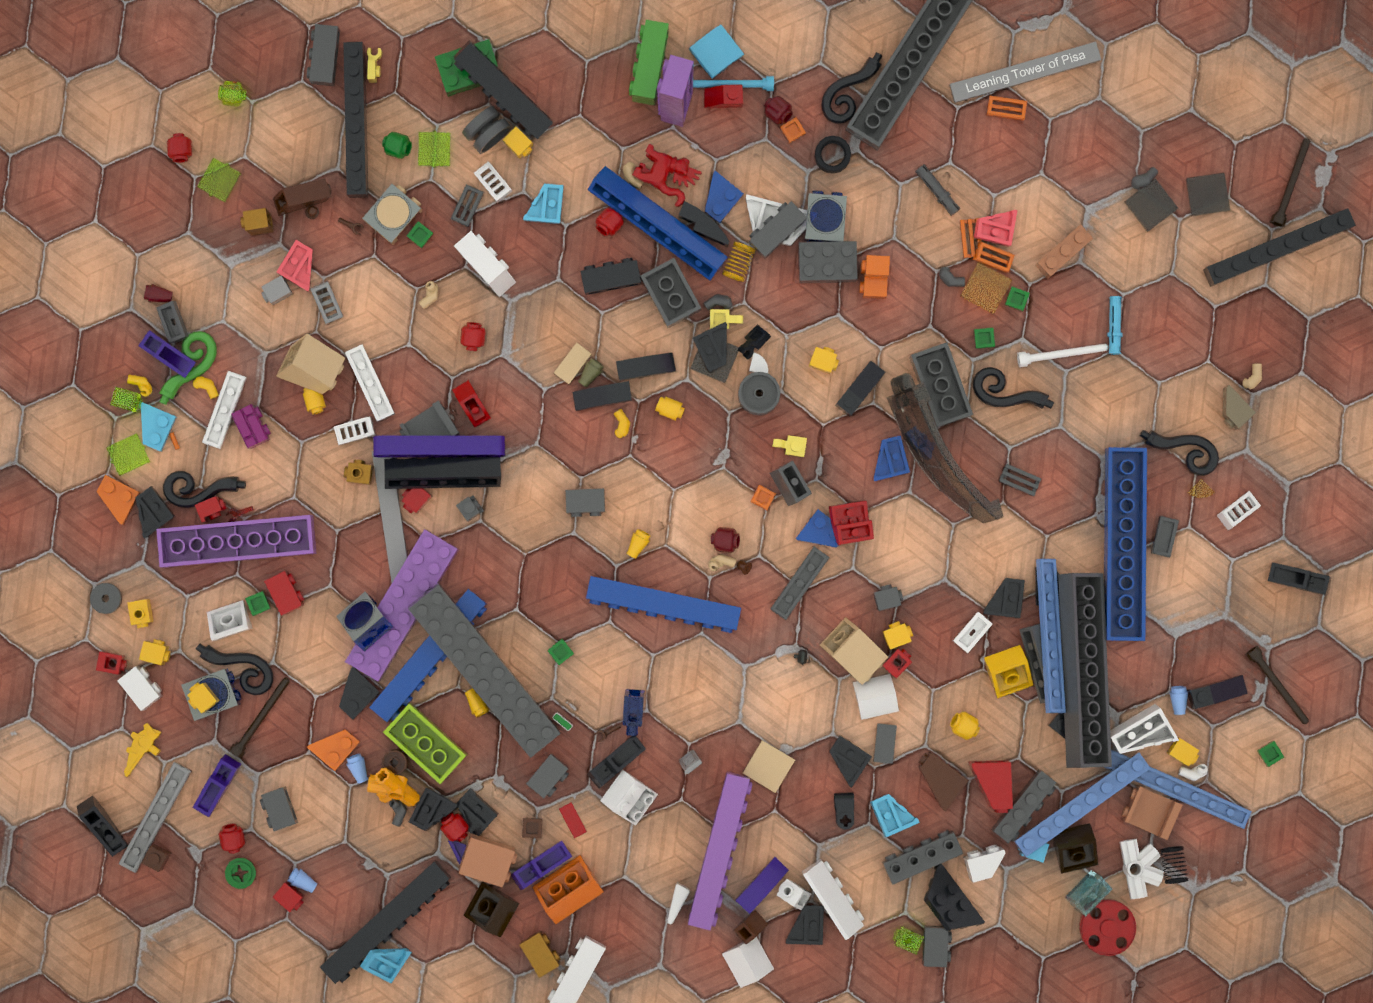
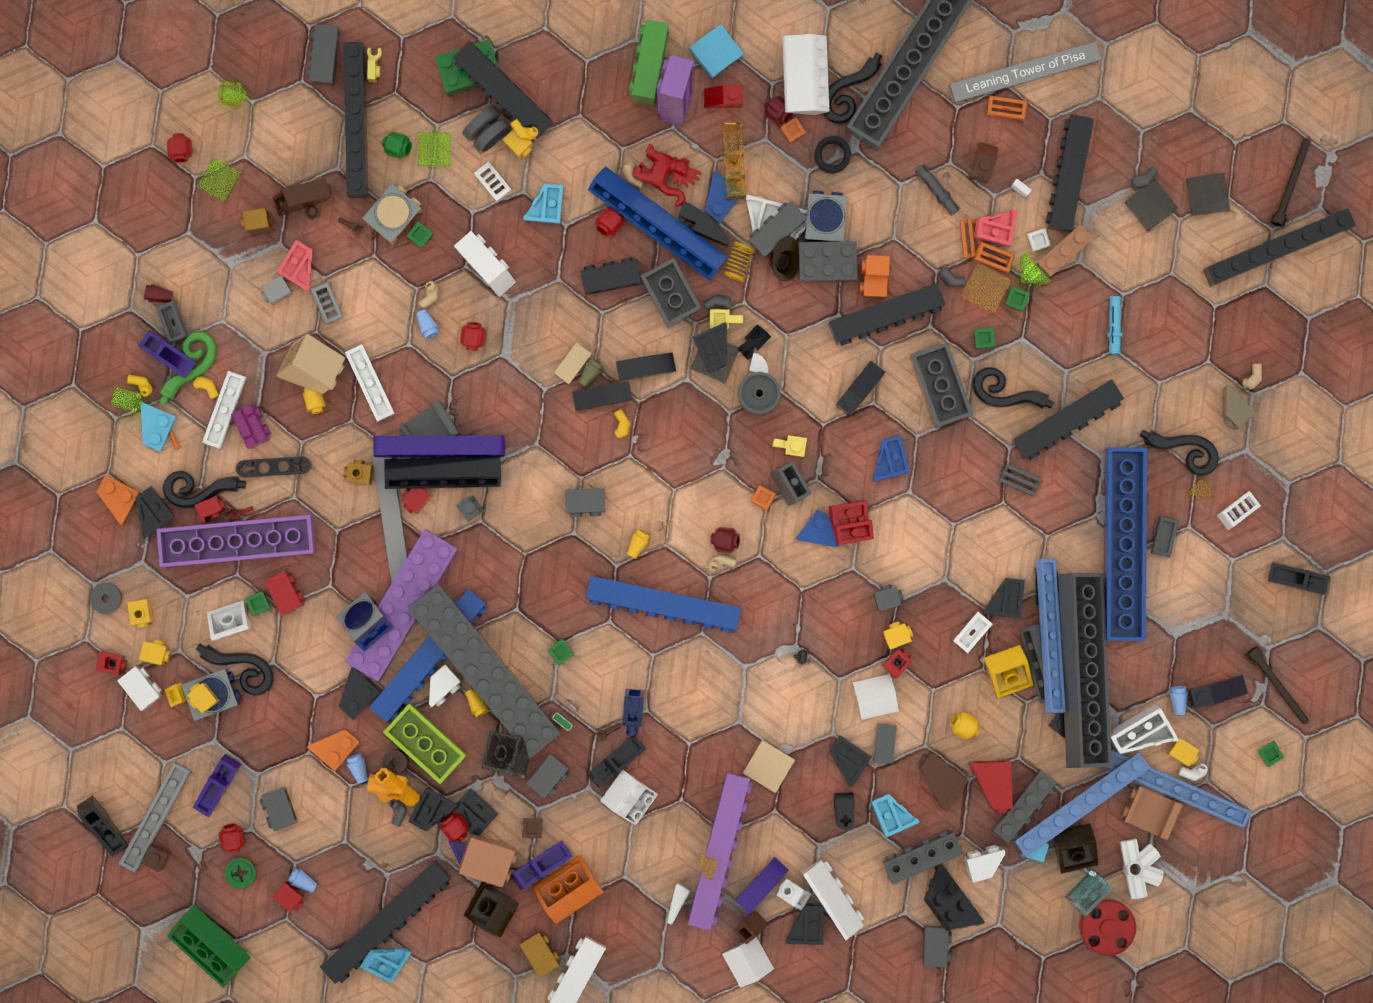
(128, 454): clear neon green piece -> none
(142, 743): yellow piece -> none
(175, 695): none -> yellow plate
(208, 946): none -> green slope
(238, 748): dark brown piece -> none
(273, 467): none -> black beam
(369, 424): white slope -> none
(427, 325): none -> light blue cone
(441, 684): none -> white slope
(461, 220): dark grey tile -> none
(471, 403): red slope -> none
(505, 755): none -> clear smoke slope
(524, 132): none -> yellow arm
(572, 820): red sticker -> none
(670, 408): yellow brick -> none
(690, 761): light grey slope -> none
(707, 866): none -> clear yellow tile
(733, 161): none -> clear yellow slope
(744, 566): reddish brown piece -> none
(767, 83): medium azure piece -> none
(784, 258): none -> dark brown piece
(799, 583): dark grey tile -> none
(805, 74): none -> white slope
(824, 360): yellow brick -> none
(854, 651): tan slope -> none
(887, 313): none -> black brick
(908, 939): clear neon green brick -> none
(931, 453): clear smoke windscreen -> none
(984, 163): none -> reddish brown slope
(1021, 188): none -> white tile
(1026, 358): white piece -> none
(1030, 273): none -> clear neon green slope
(1038, 240): none -> white tile
(1068, 419): none -> black brick
(1070, 173): none -> black brick
(1174, 880): black piece -> none

